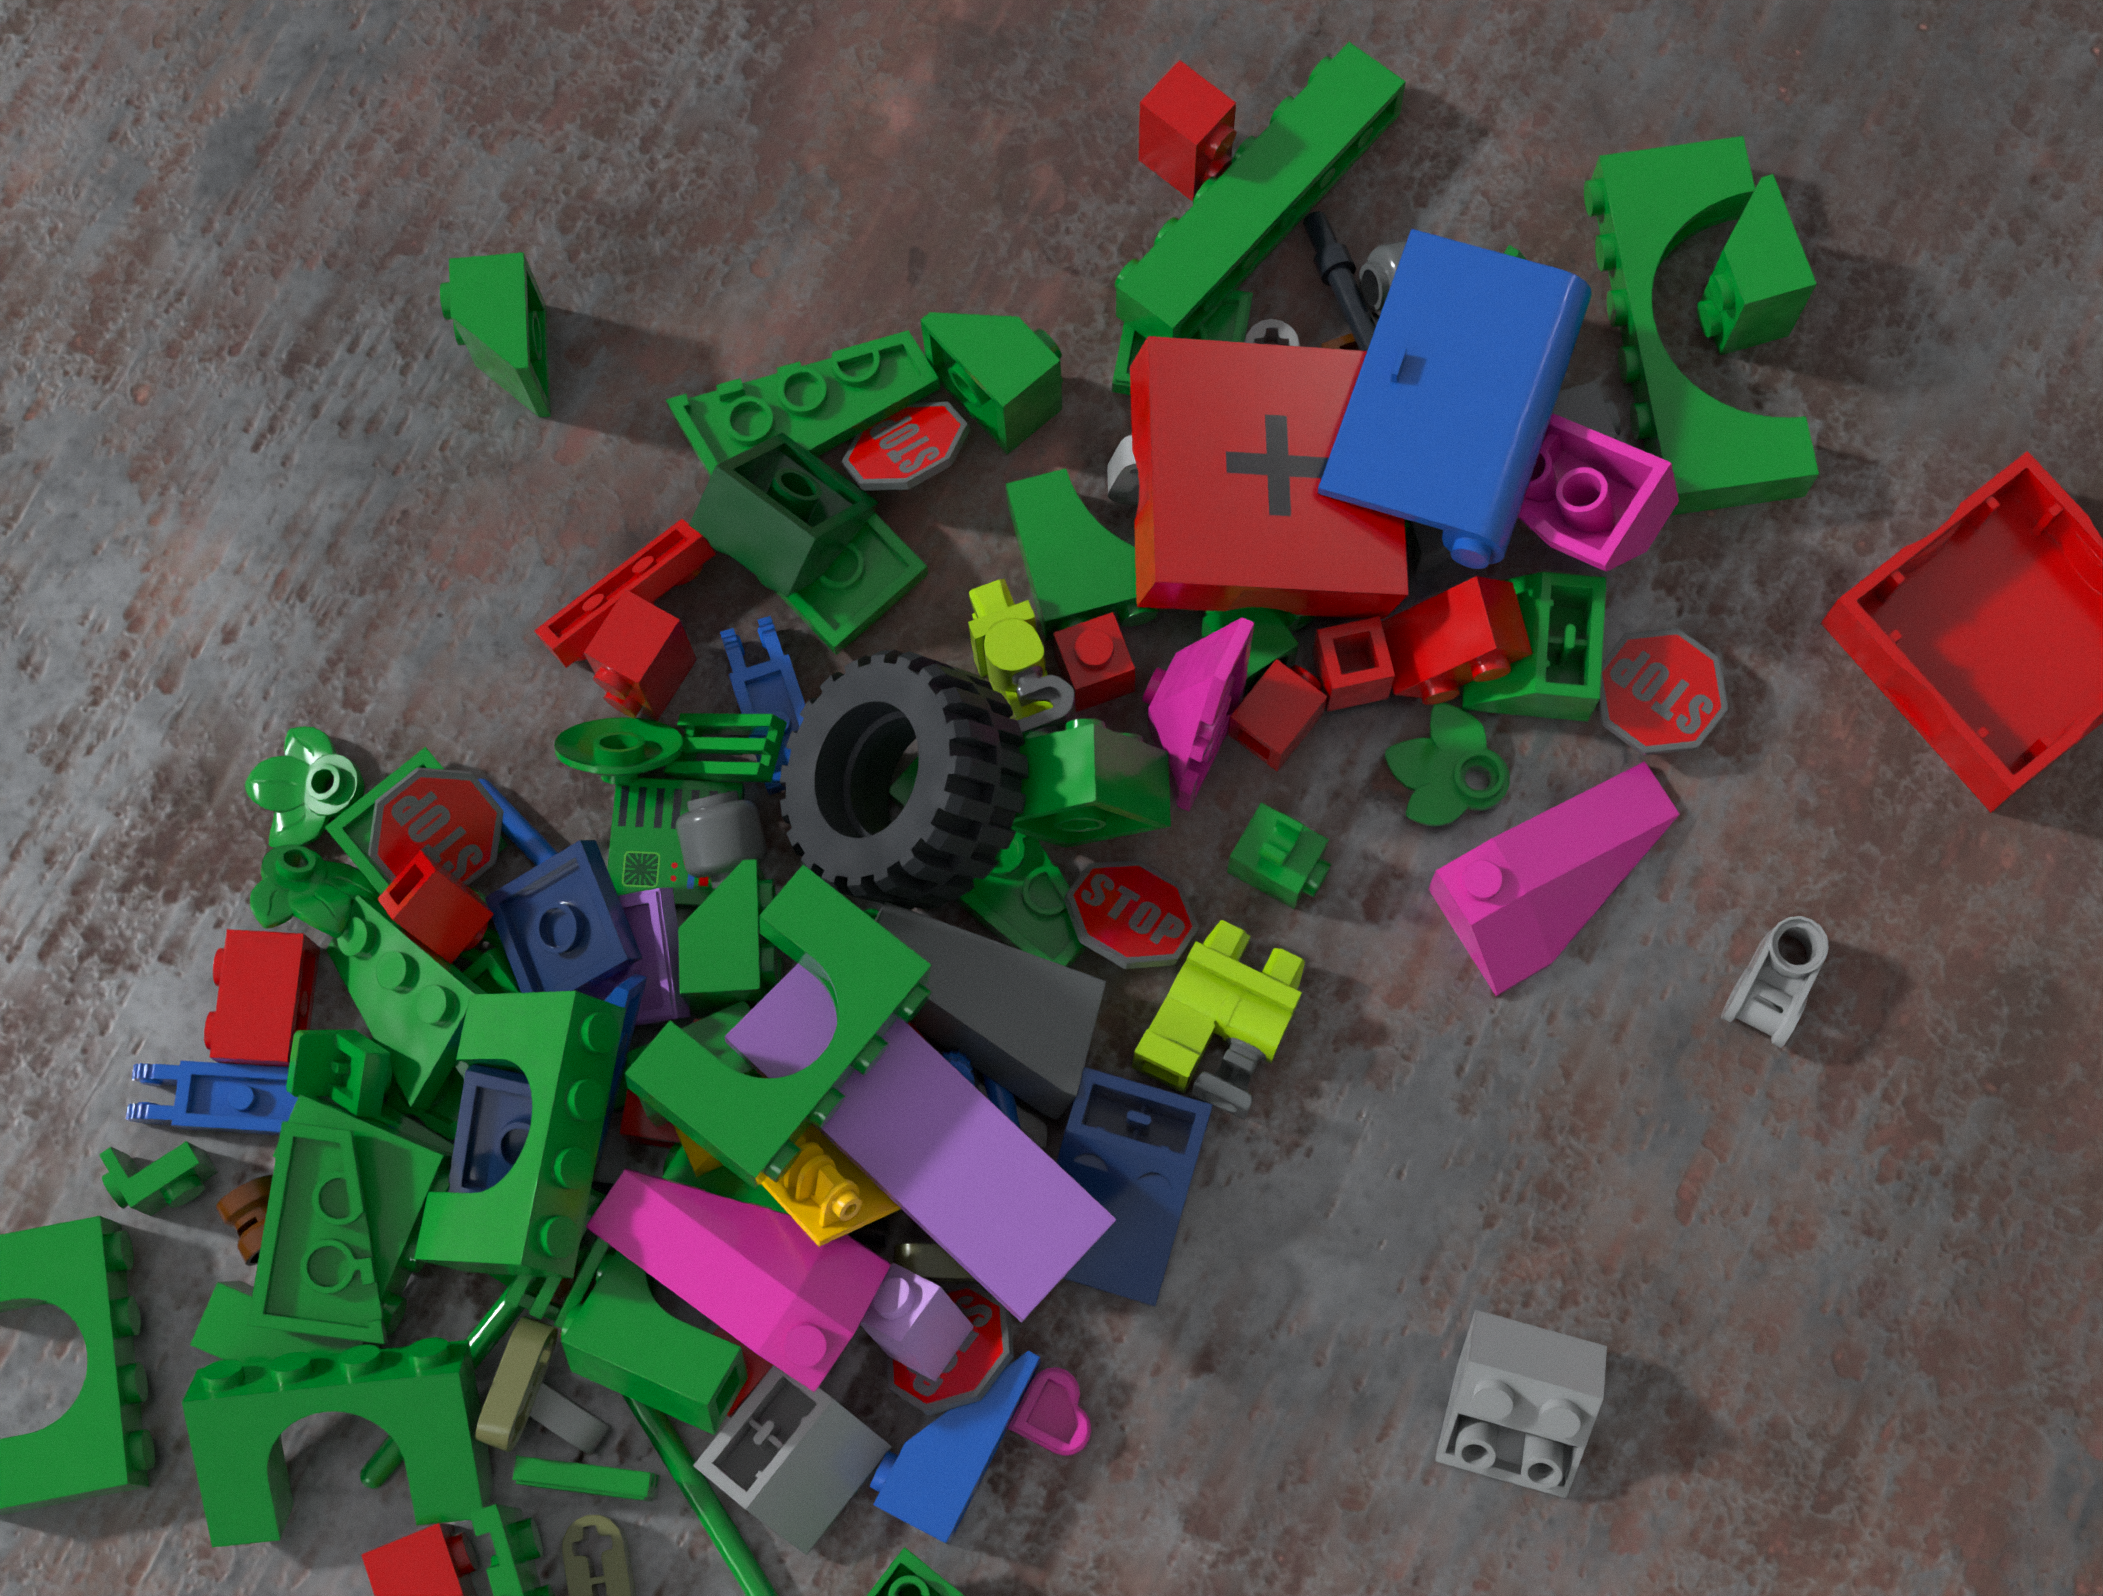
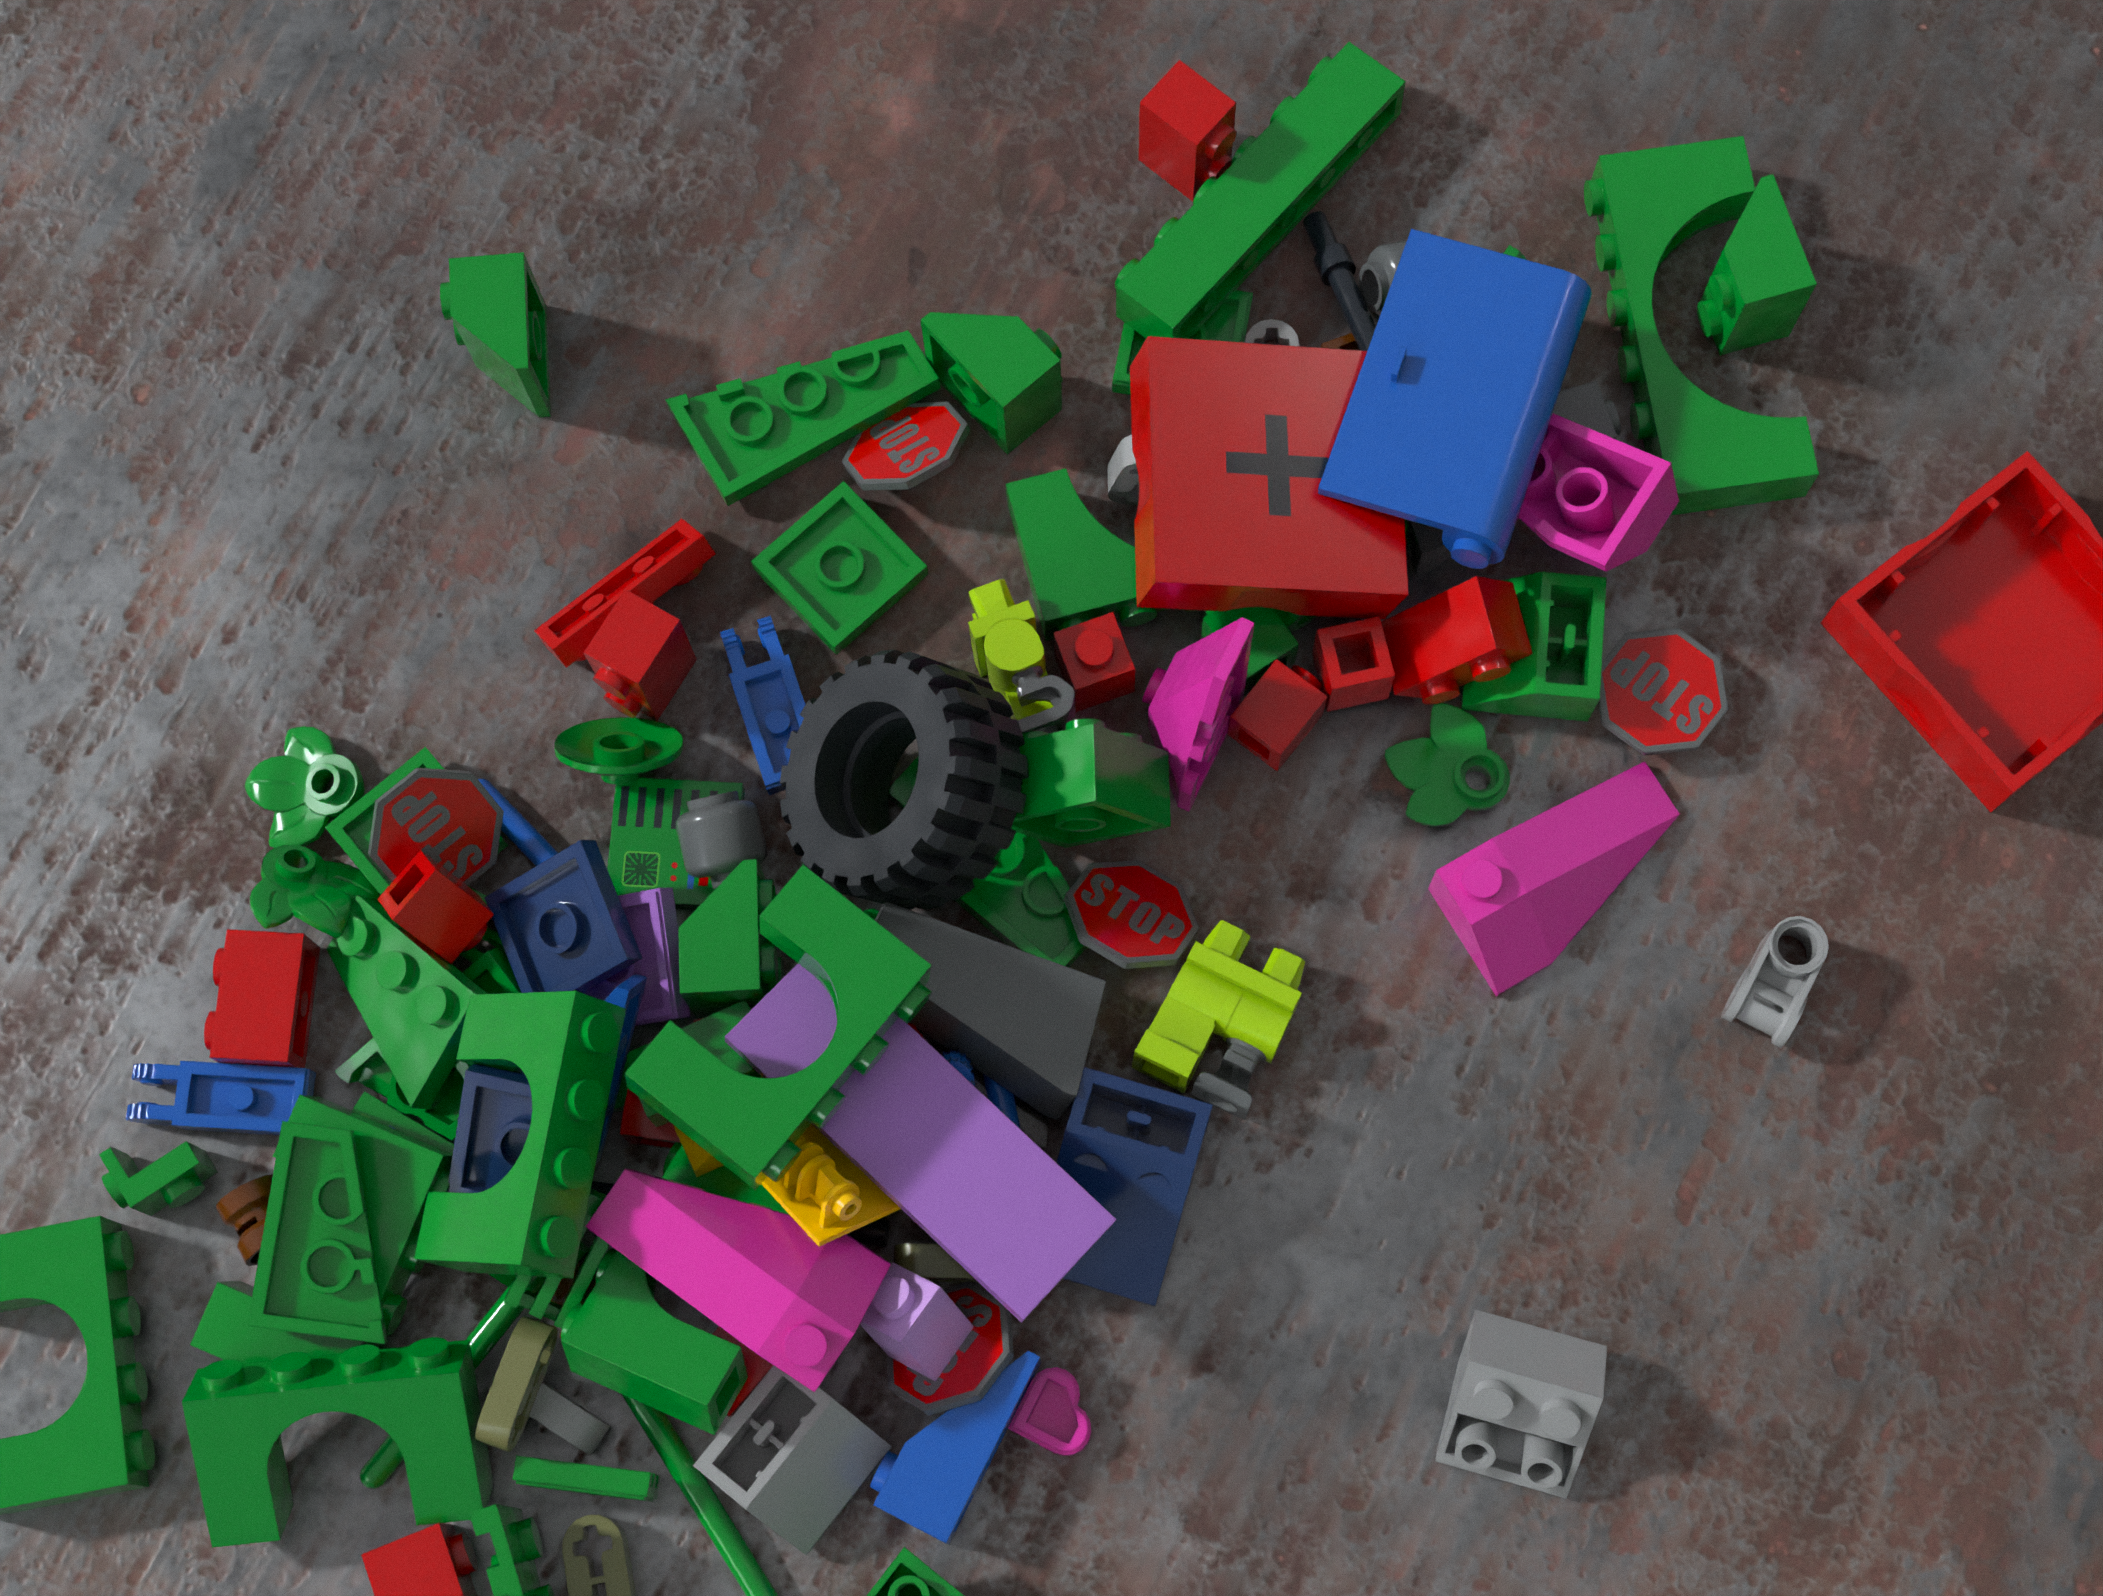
(342, 1067): green bracket -> none
(741, 724): green tile -> none
(781, 513): dark green slope -> none
(1280, 857): green brick -> none

